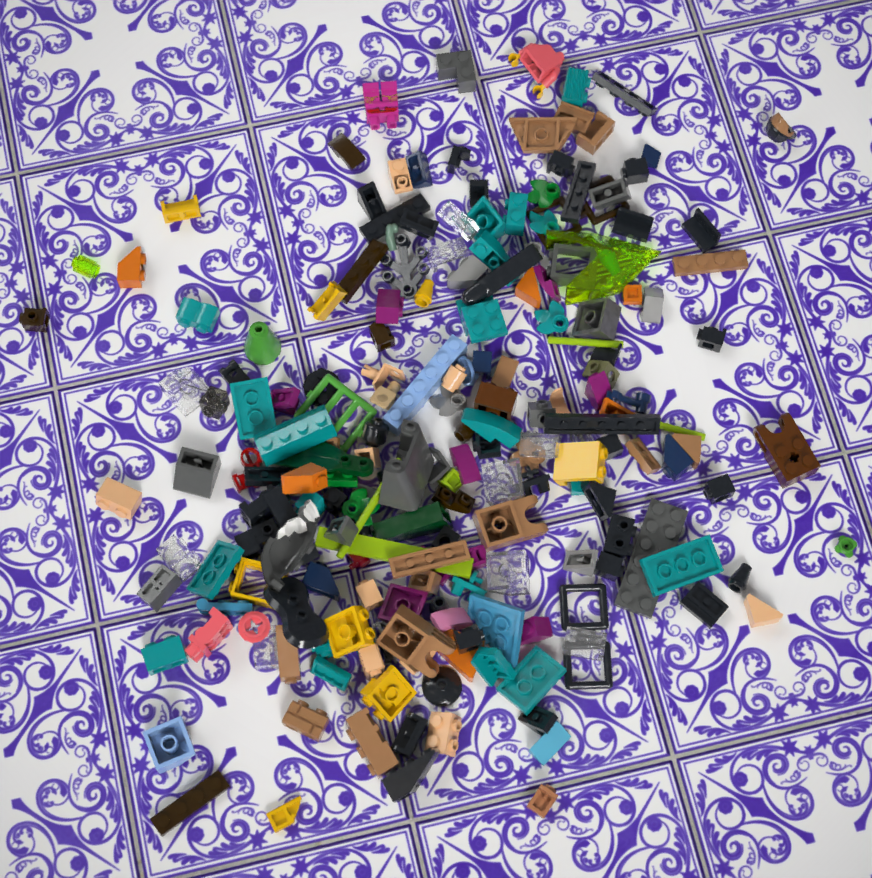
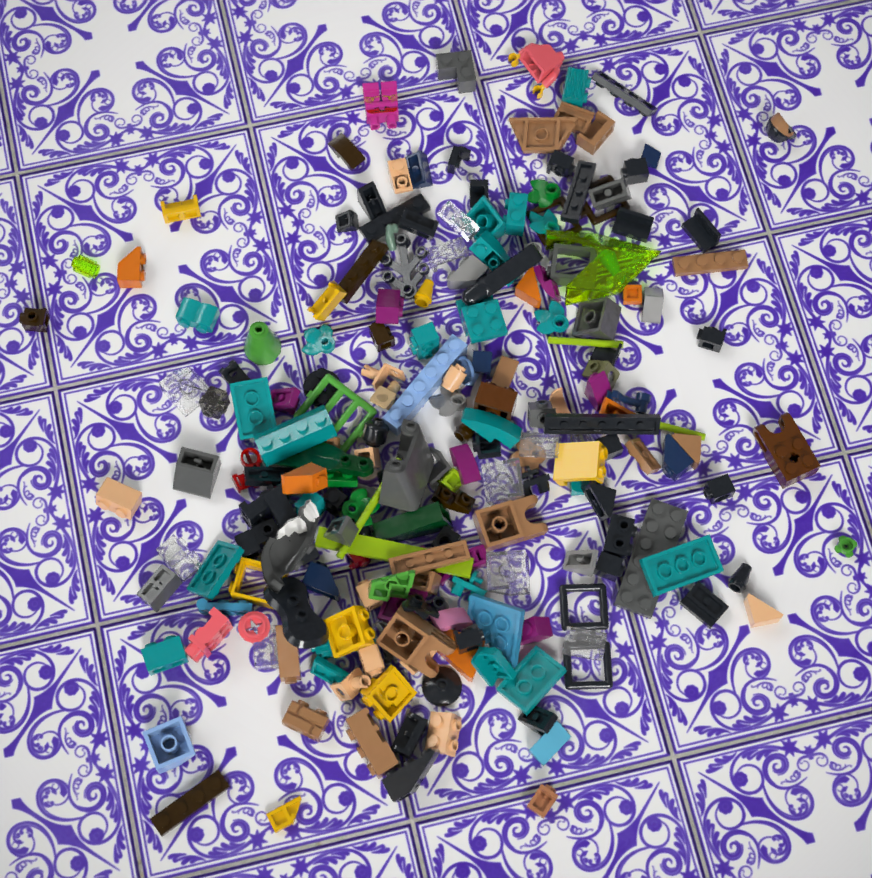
(317, 339): none -> teal plate
(347, 221): none -> black slope
(351, 685): none -> light nougat bracket
(391, 586): none -> bright green slope
(417, 604): none -> black plate
(424, 341): none -> teal brick

